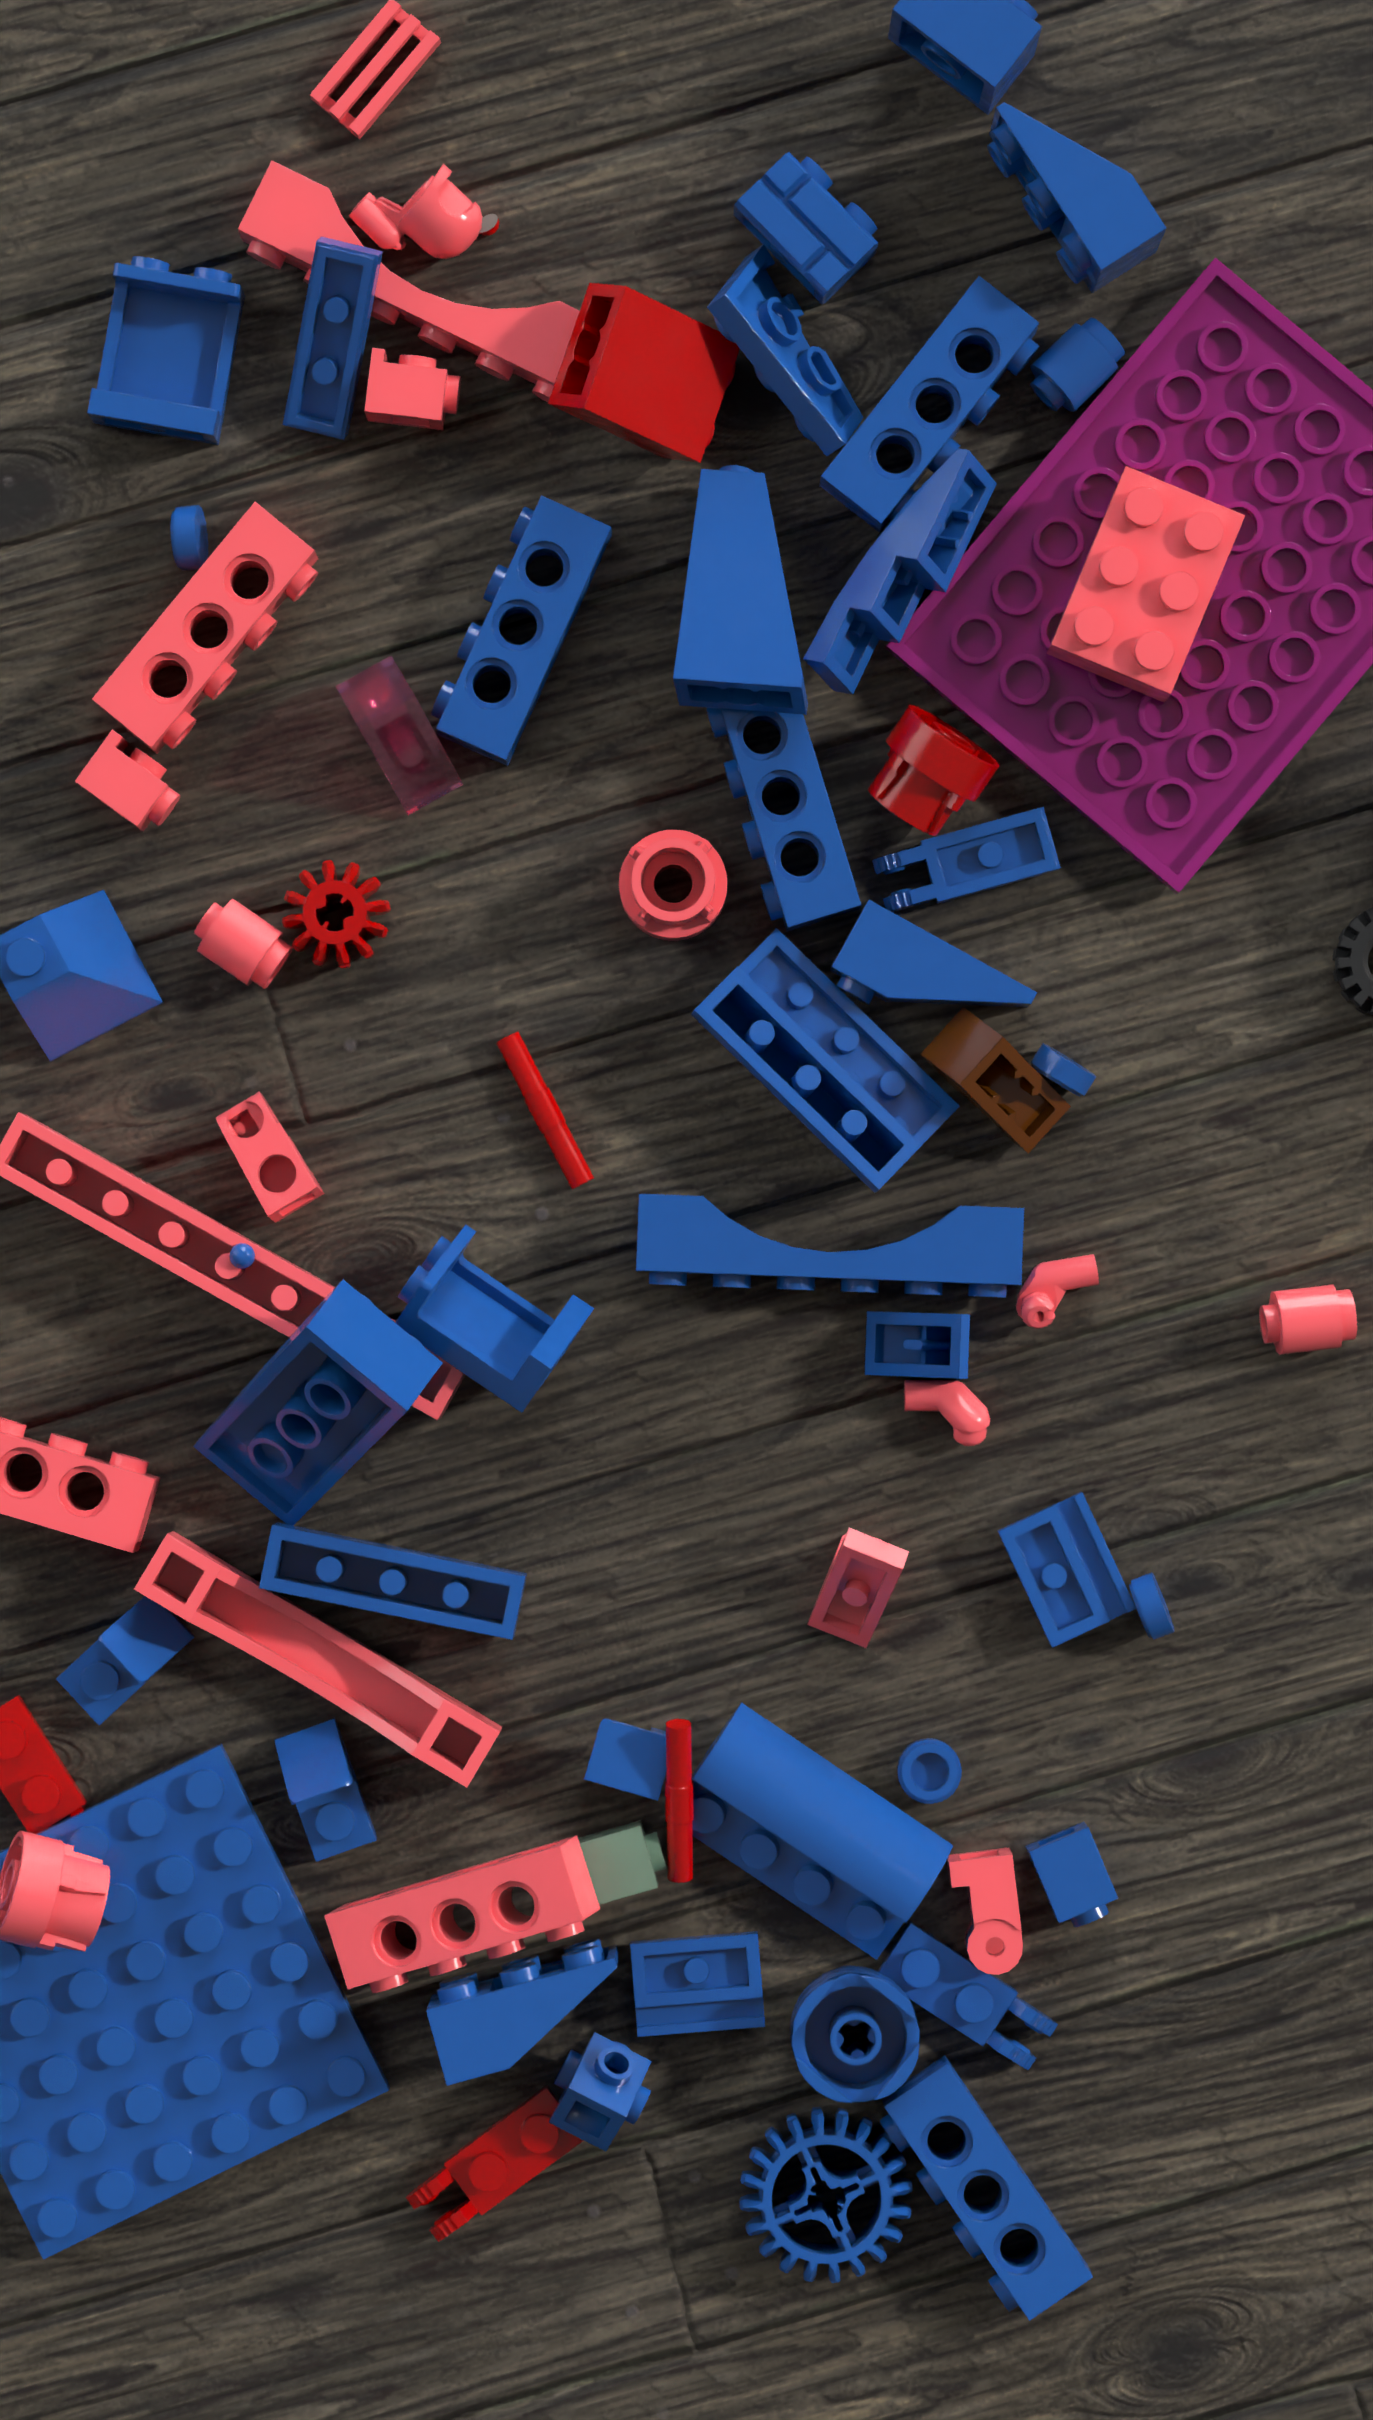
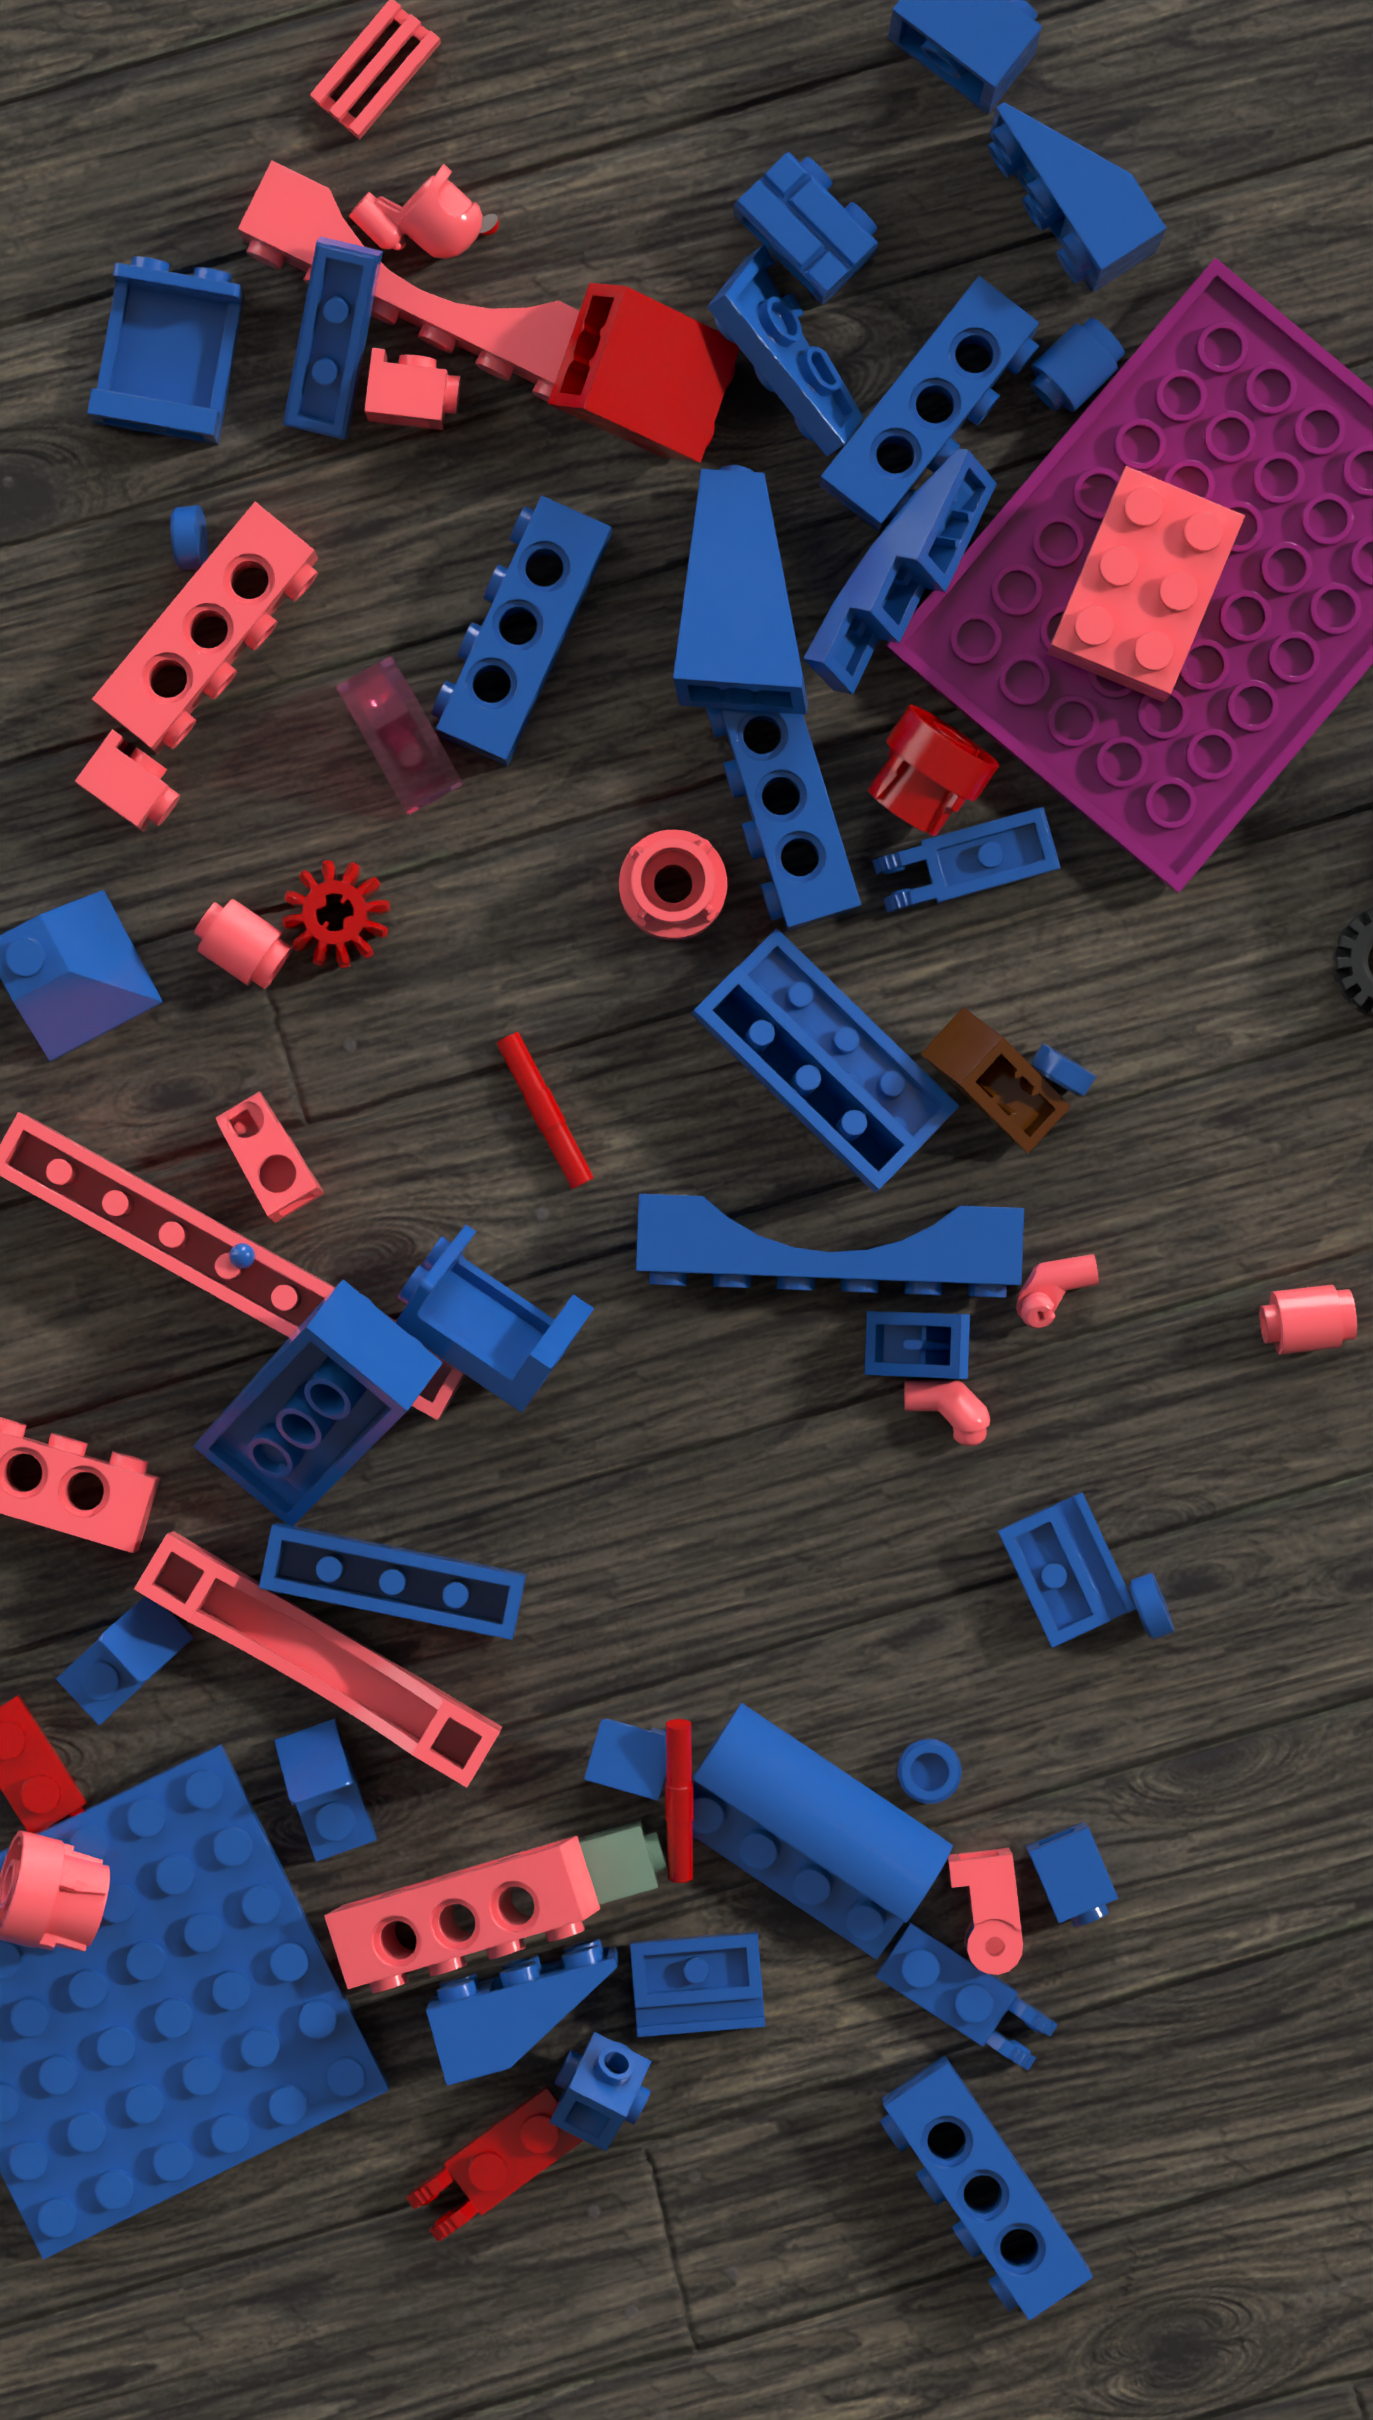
(800, 2209): blue gear -> none
(857, 1587): coral slope -> none
(859, 2071): blue brick -> none
(911, 965): blue slope -> none

